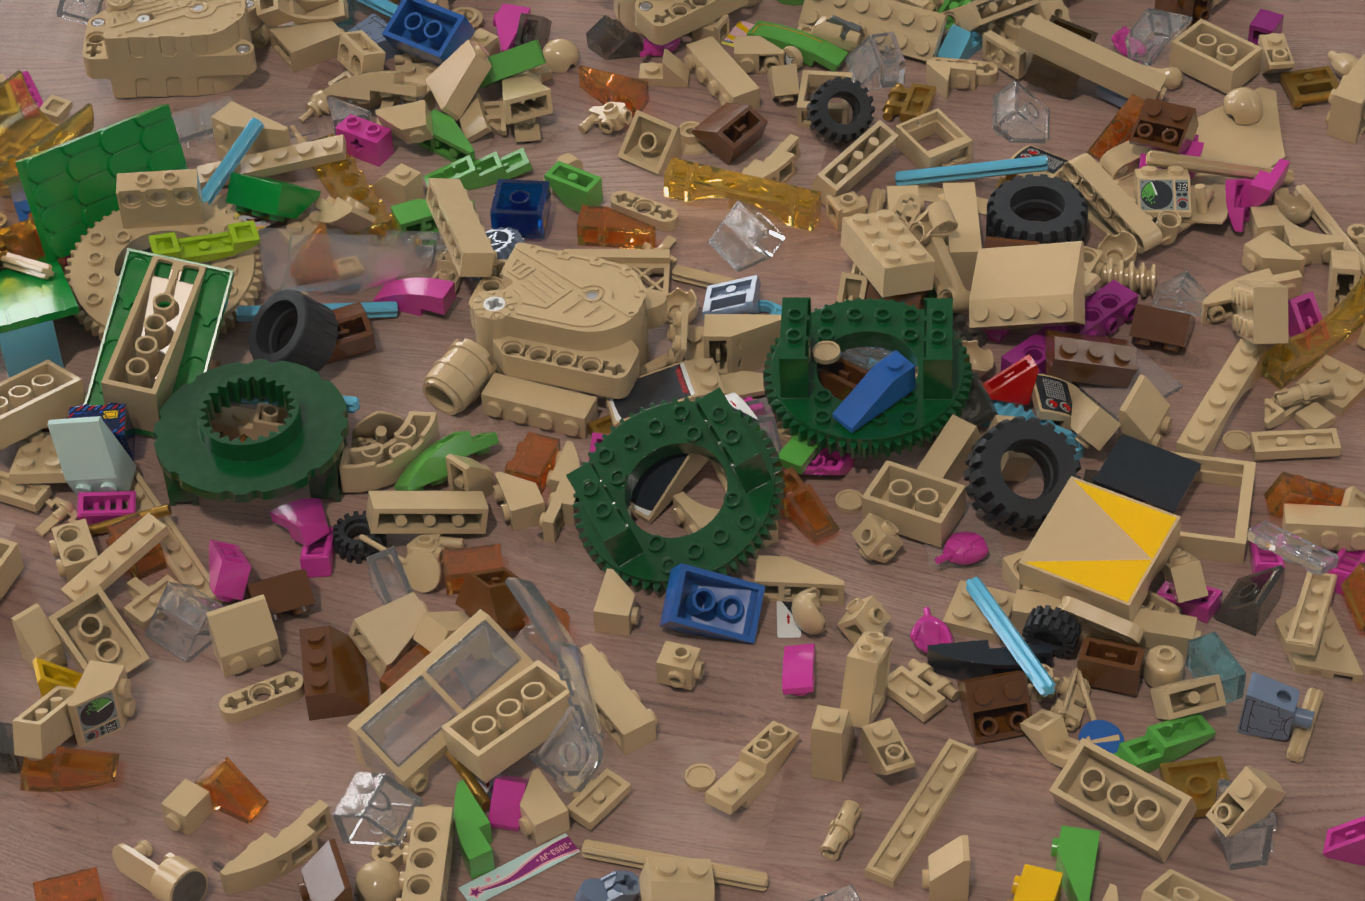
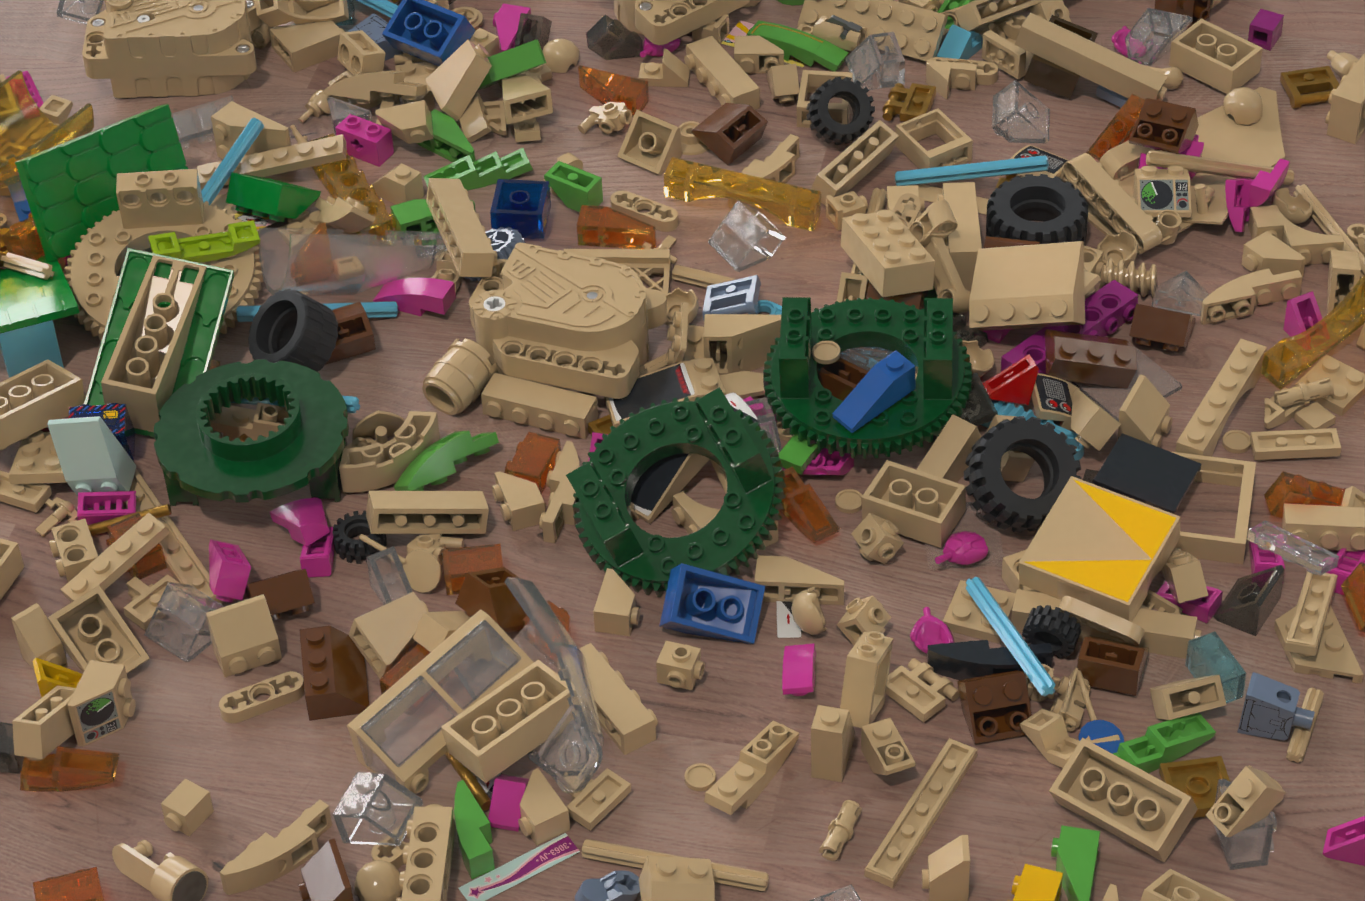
(231, 790): clear orange slope -> none
(468, 475): tan slope -> none
(792, 56): tan tile -> none
(1163, 665): tan head -> none
(1261, 311): tan brick -> none
(1275, 54): tan slope -> none

